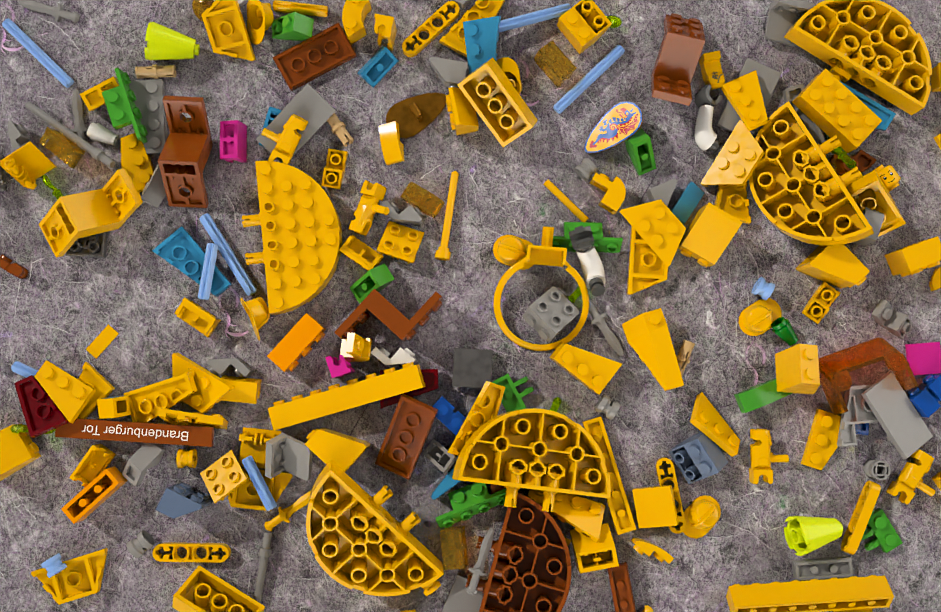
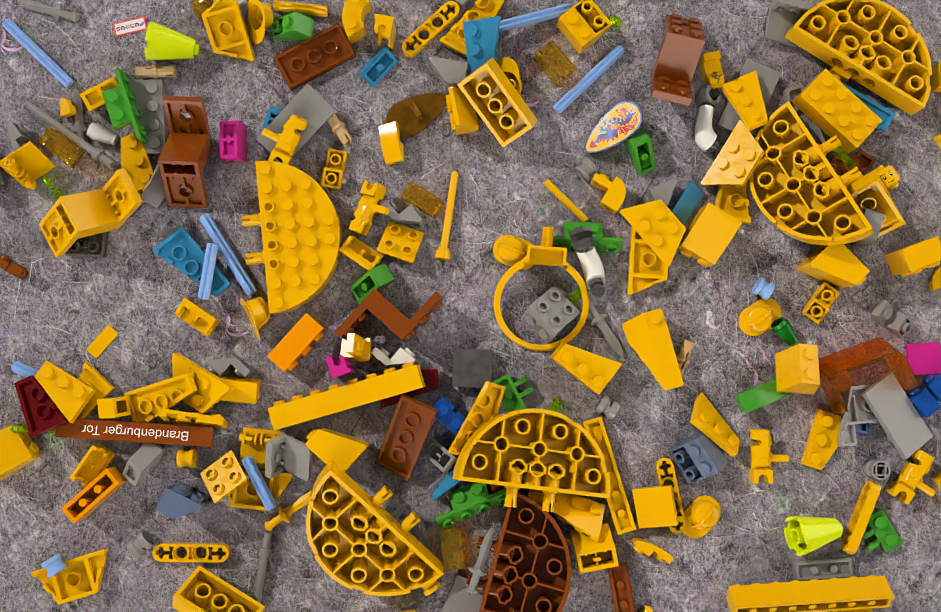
(67, 108): none -> yellow tile
(129, 26): none -> white sticker

